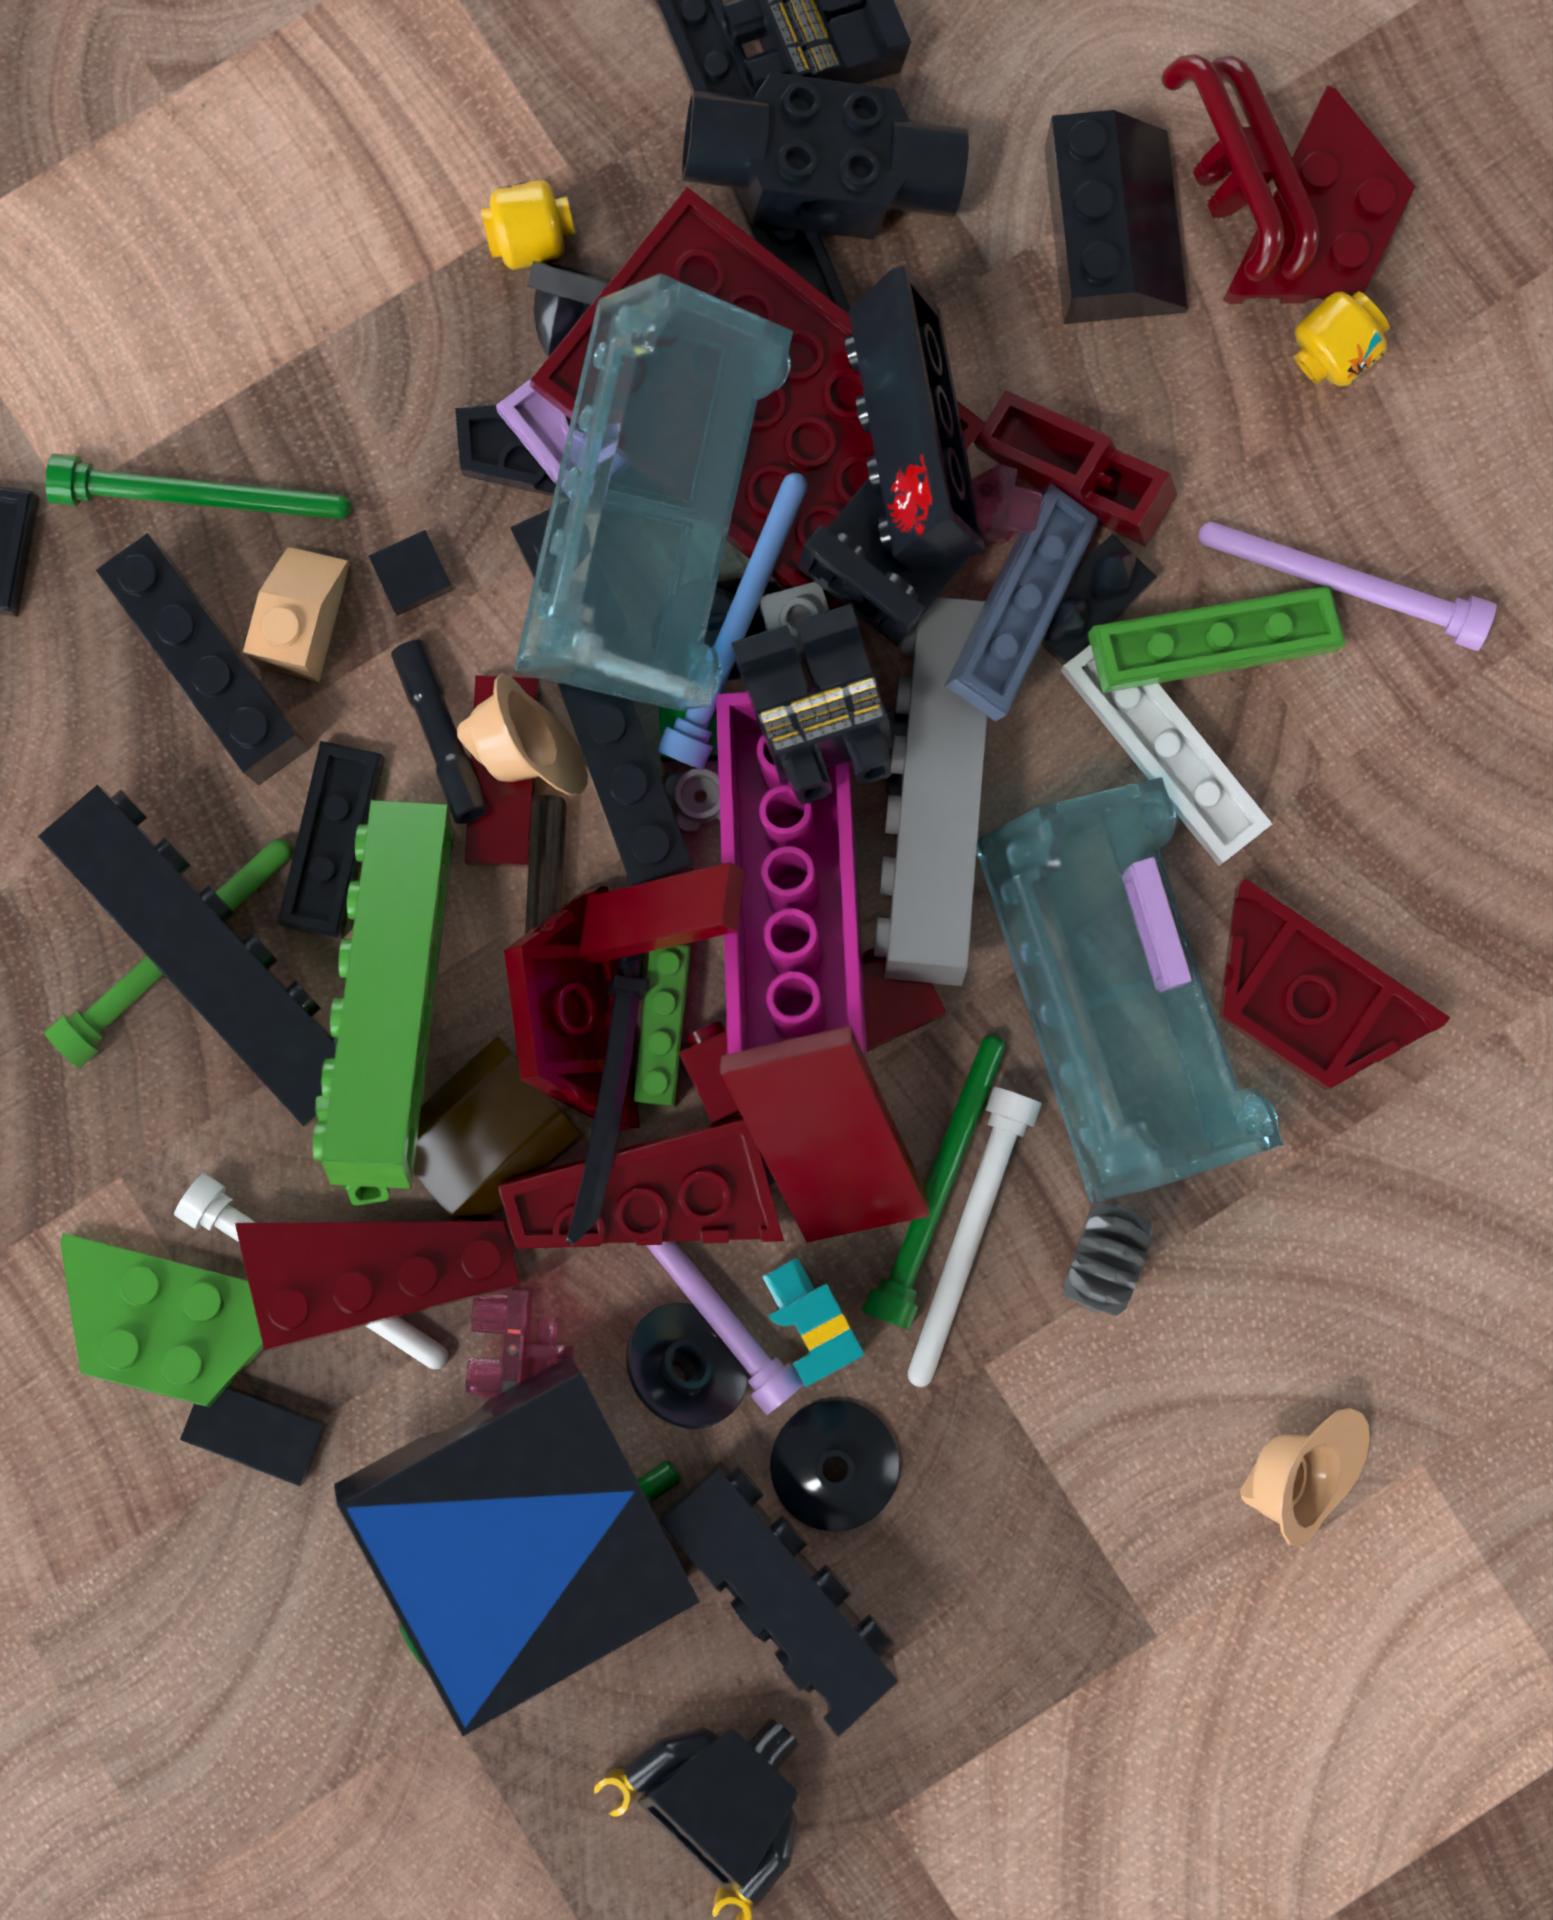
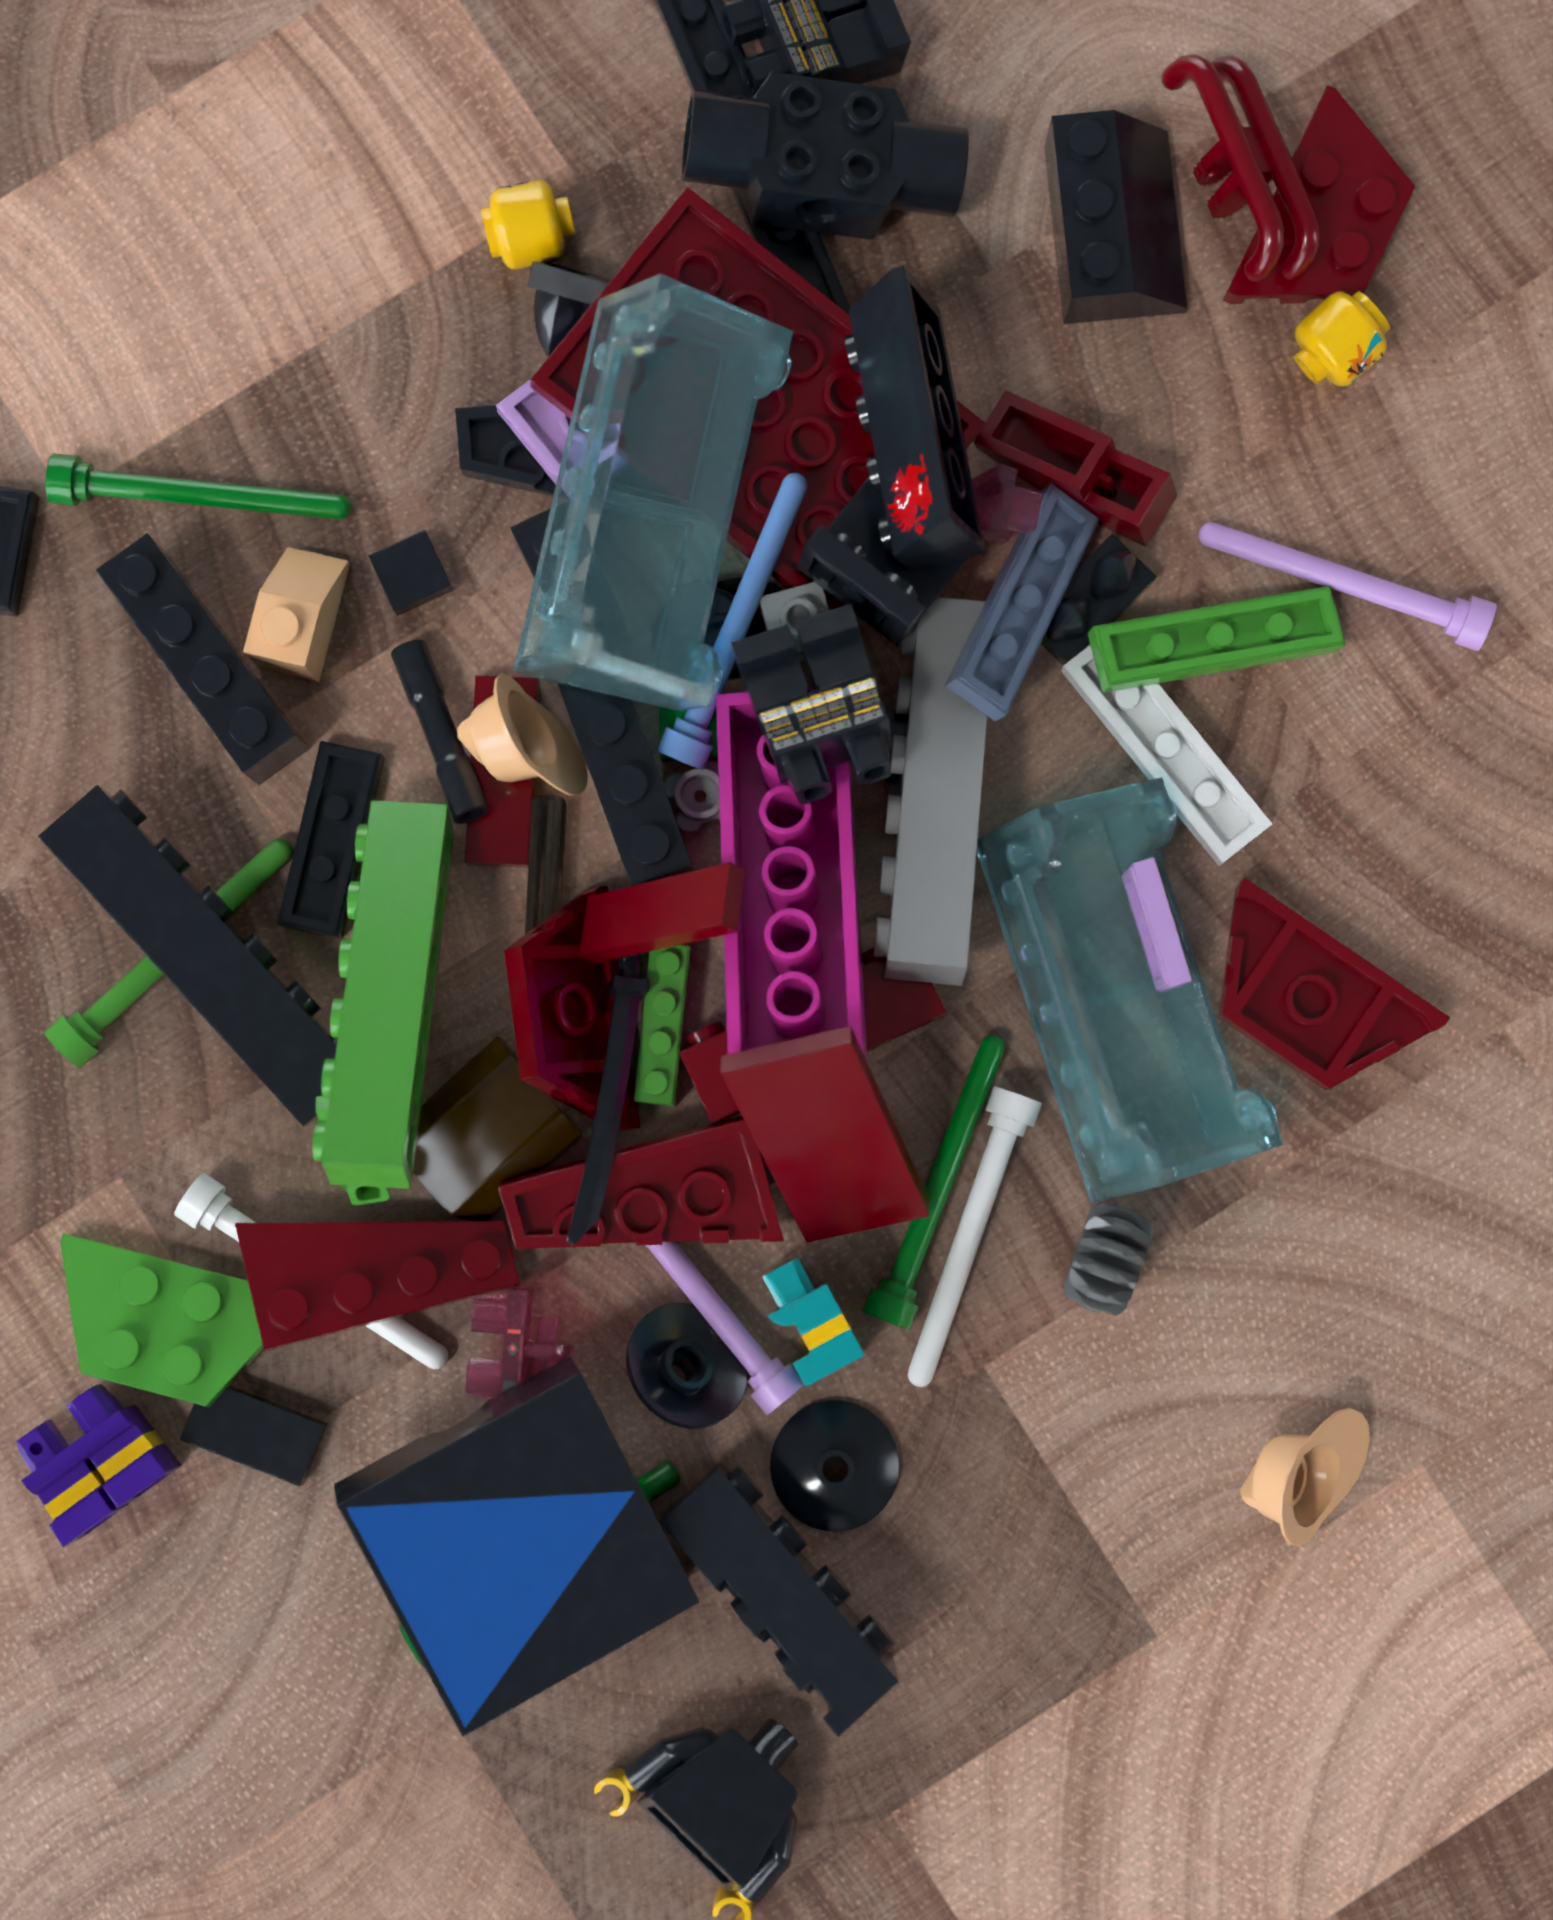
(100, 1470): none -> dark purple hips

